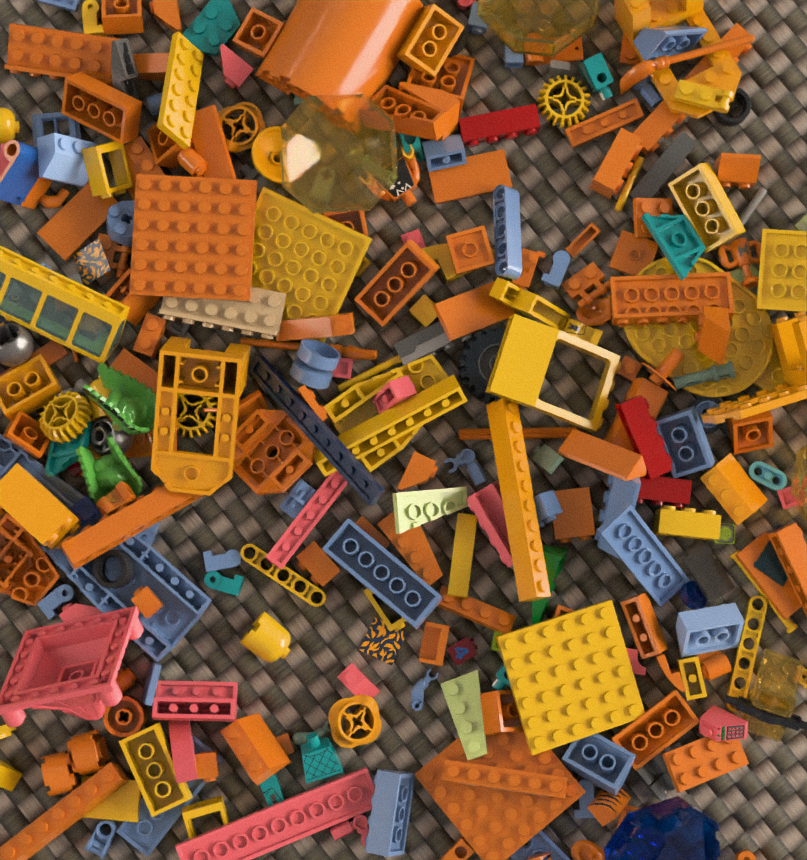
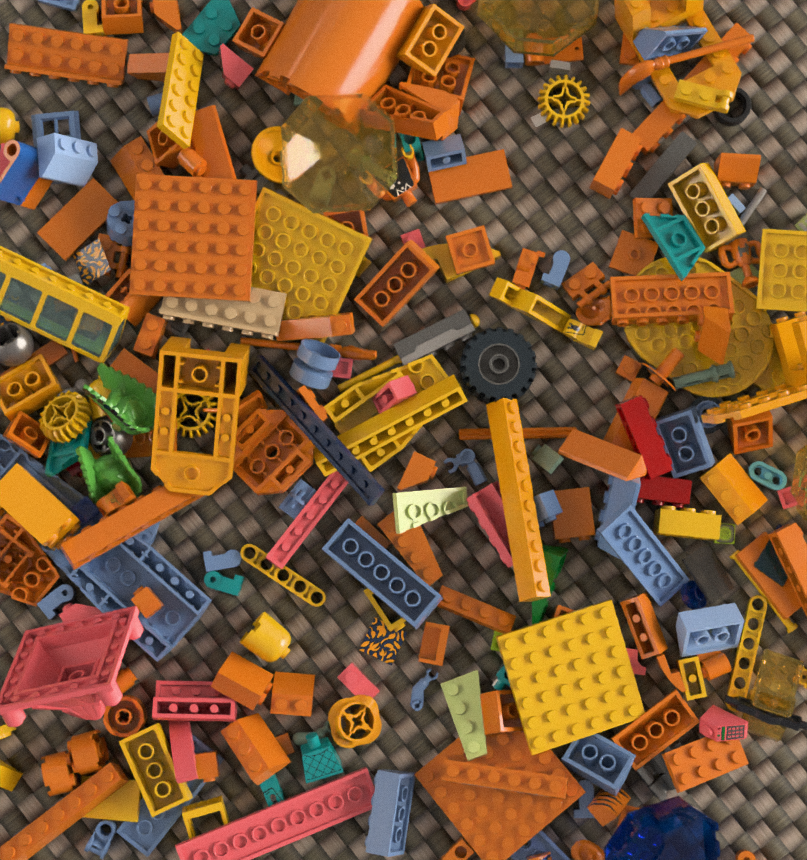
(54, 201): orange arm -> none
(96, 170): yellow window -> none
(101, 107): orange brick -> none
(123, 68): dark grey slope -> none
(127, 569): black tyre -> none
(151, 683): medium blue tile -> none
(243, 681): none -> orange brick
(248, 109): light orange piece -> none
(292, 694): none -> orange slope
(318, 564): orange brick -> none
(345, 828): coral bar -> none
(424, 311): yellow piece -> none
(462, 555): yellow slope -> none
(462, 650): dark red brick -> none
(471, 312): orange tile -> none
(475, 23): medium blue brick -> none
(499, 125): red brick -> none
(507, 232): medium blue beam -> none
(524, 362): yellow window -> none
(583, 240): orange piece -> none
(593, 68): teal torso -> none
(604, 123): orange plate -> none
(629, 184): yellow bar -> none
(737, 205): none -> light blue tile

